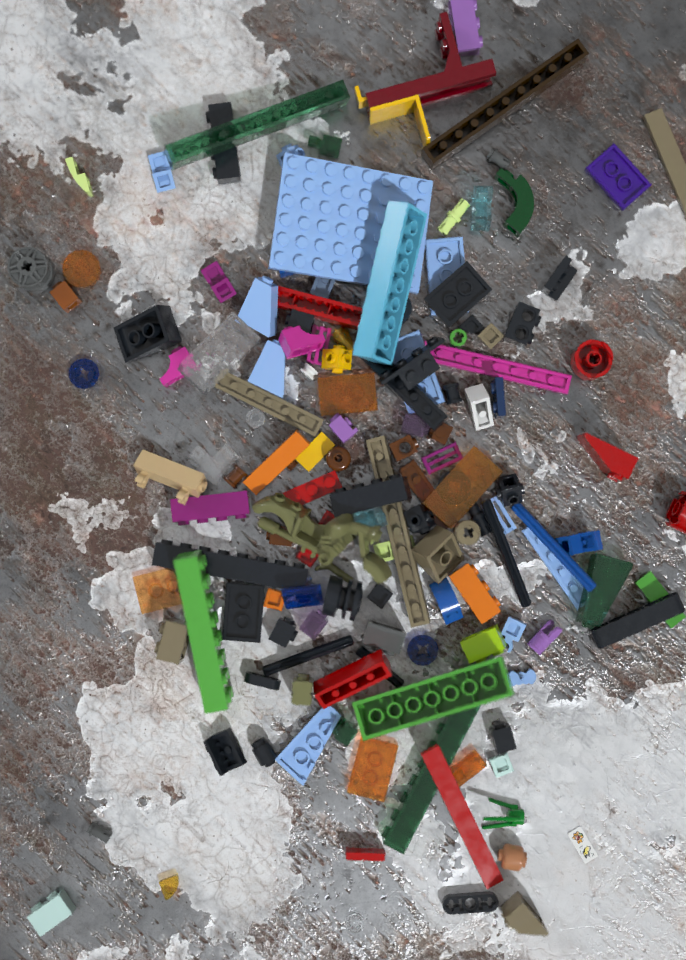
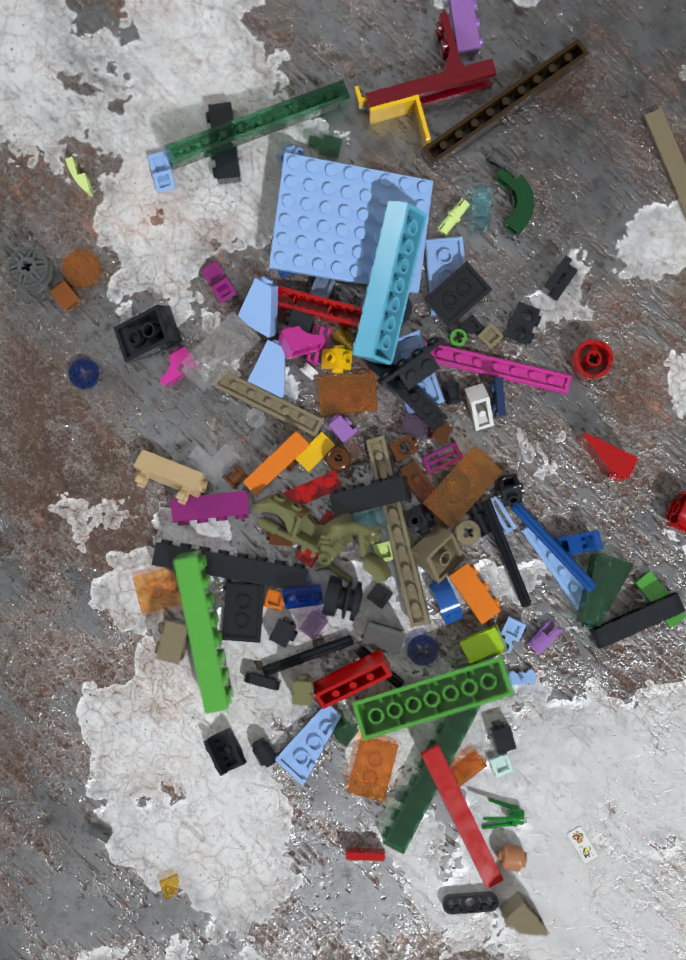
(51, 912): light aqua brick -> none
(618, 177): dark purple tile -> none

